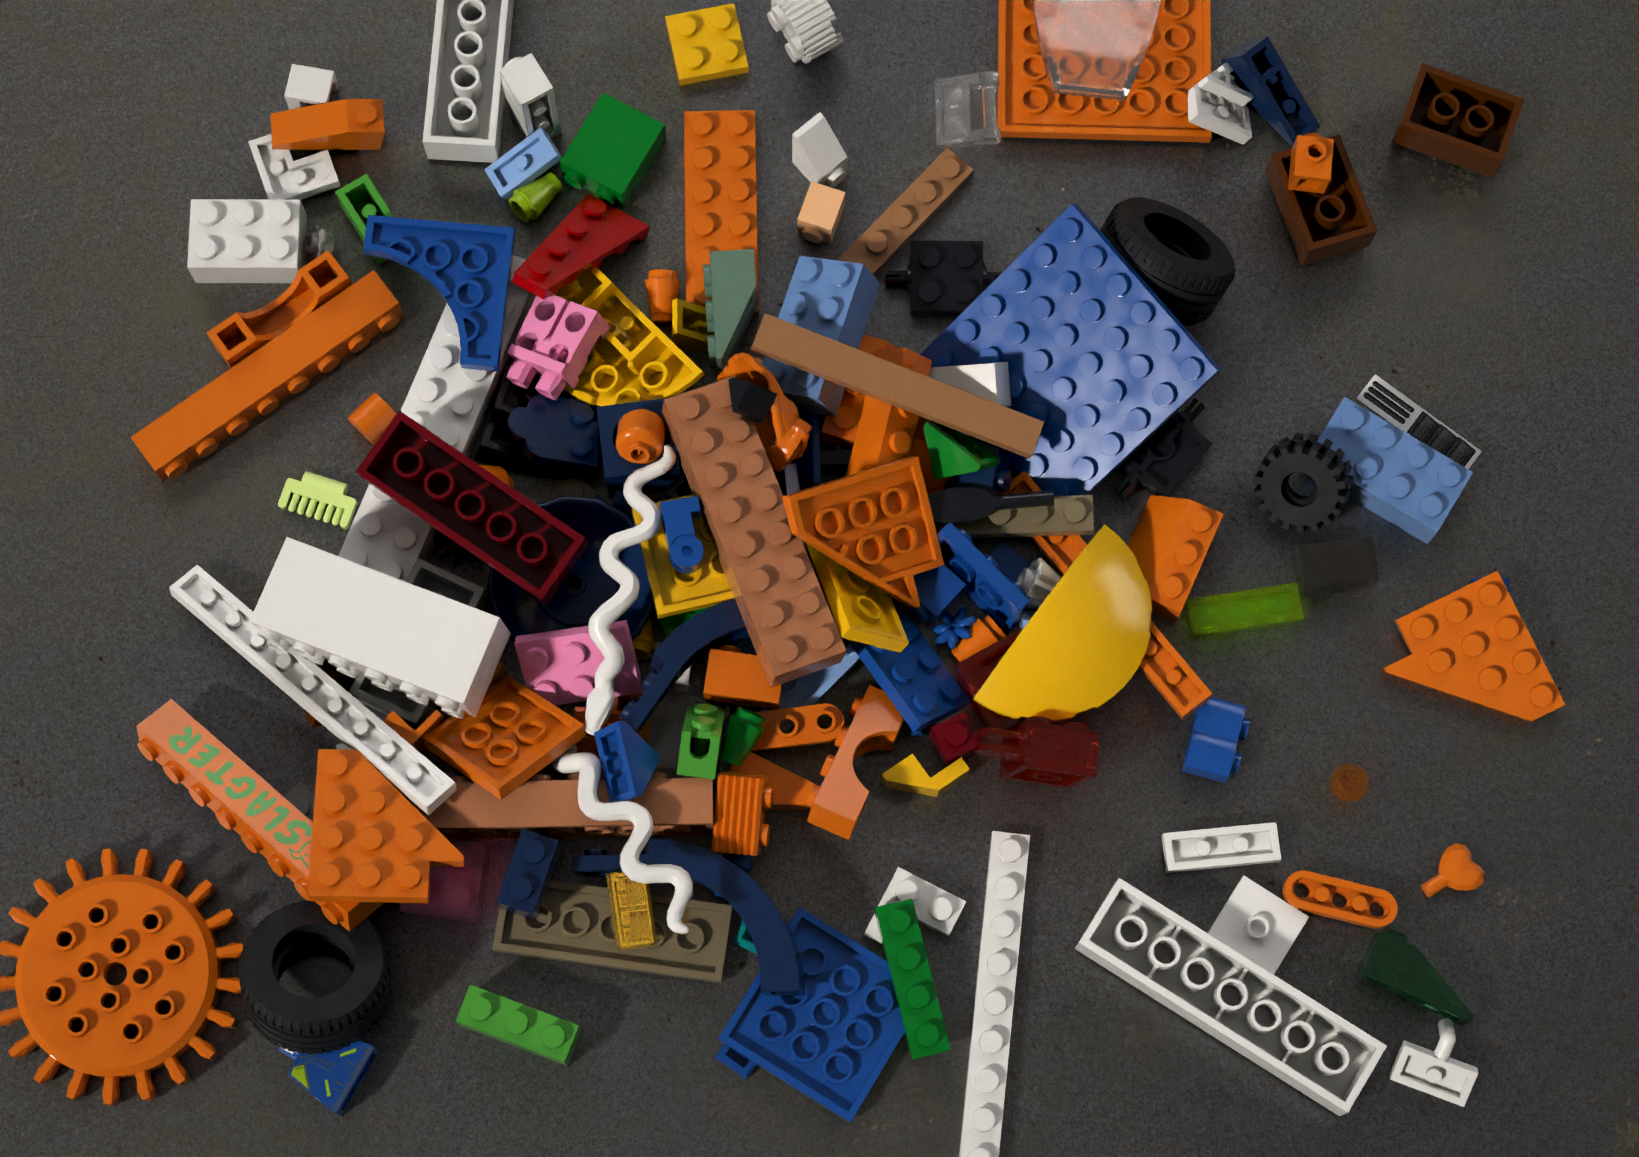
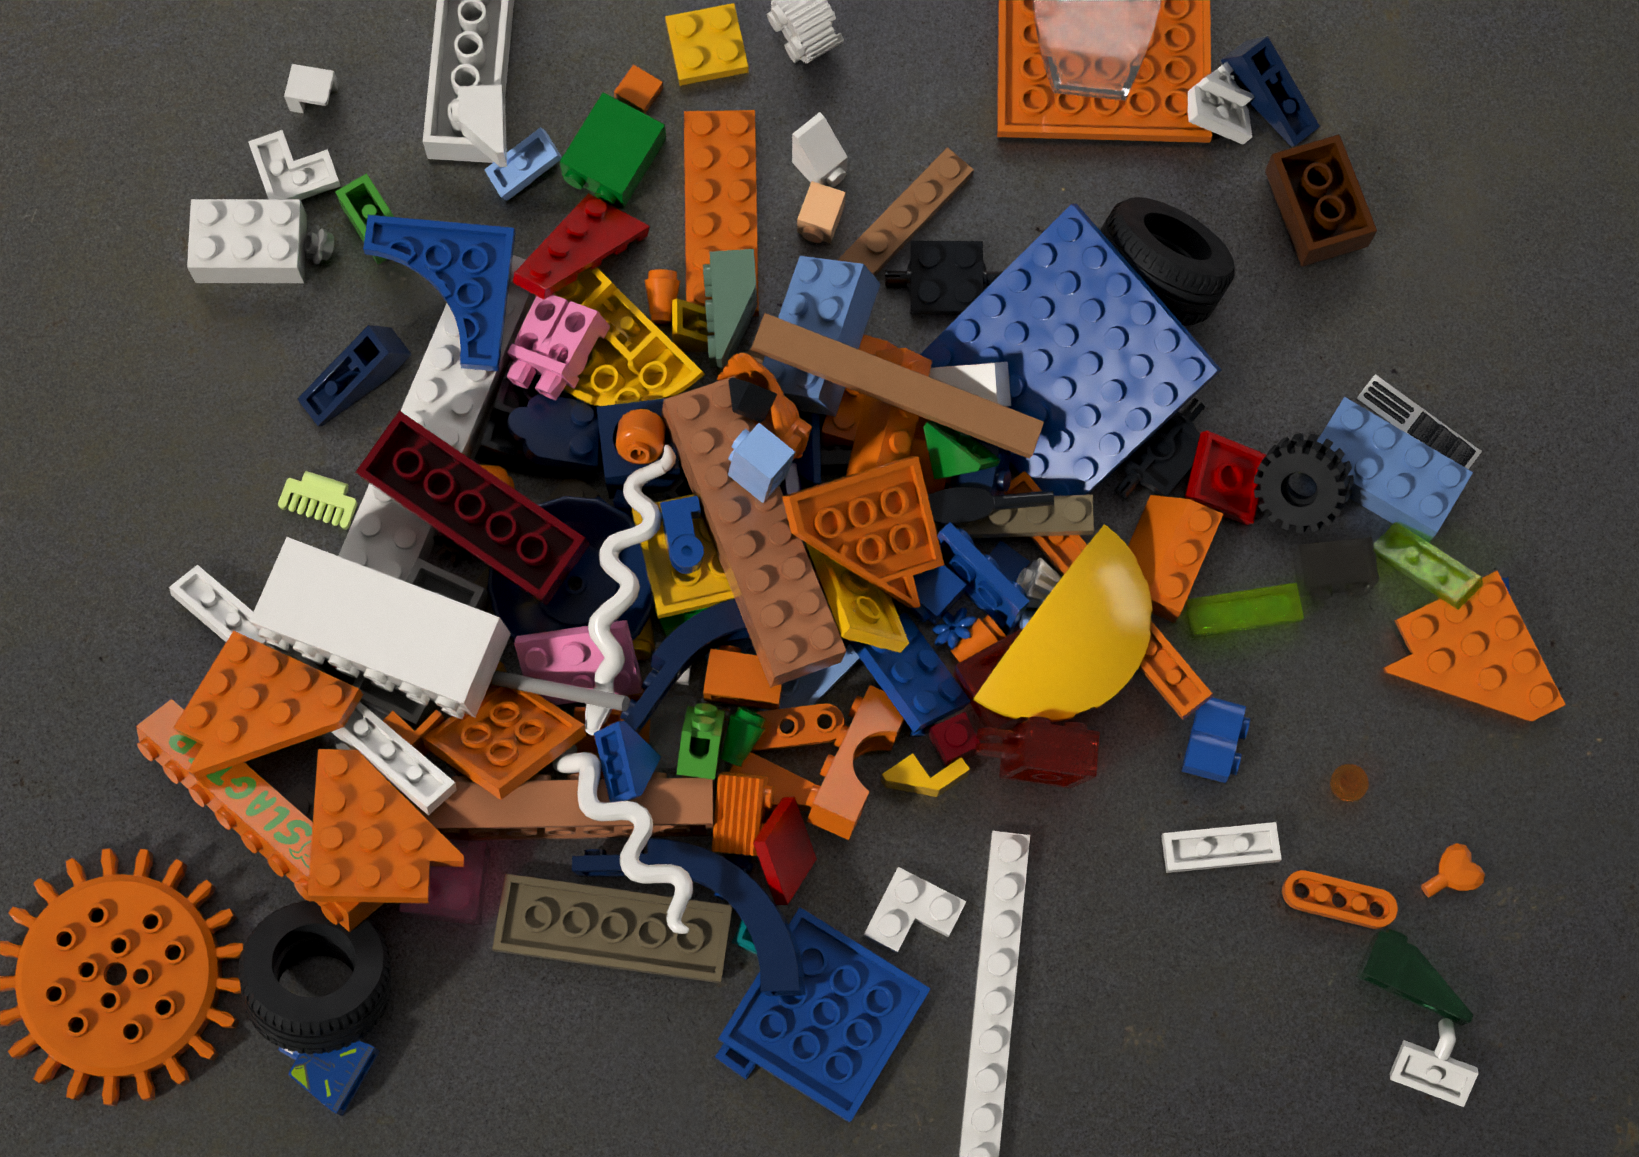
(249, 331): orange arch -> none
(260, 704): none -> orange wing
(268, 376): orange brick -> none
(330, 126): orange slope -> none
(354, 373): none -> dark blue slope
(372, 417): orange brick -> none
(483, 119): none -> white slope
(519, 1025): bright green brick -> none
(529, 874): dark blue brick -> none
(530, 96): white brick -> none
(534, 197): lime cone -> none
(561, 690): none -> light grey bar
(631, 912): clear yellow tile -> none
(638, 89): none -> orange tile
(759, 461): none -> light blue brick
(784, 851): none -> red tile
(912, 979): green plate -> none
(956, 115): clear plate -> none
(1225, 477): none -> red tile
(1231, 997): white brick -> none
(1258, 924): white plate -> none
(1311, 163): orange brick -> none
(1427, 565): none -> clear neon green plate
(1458, 120): reddish brown brick -> none

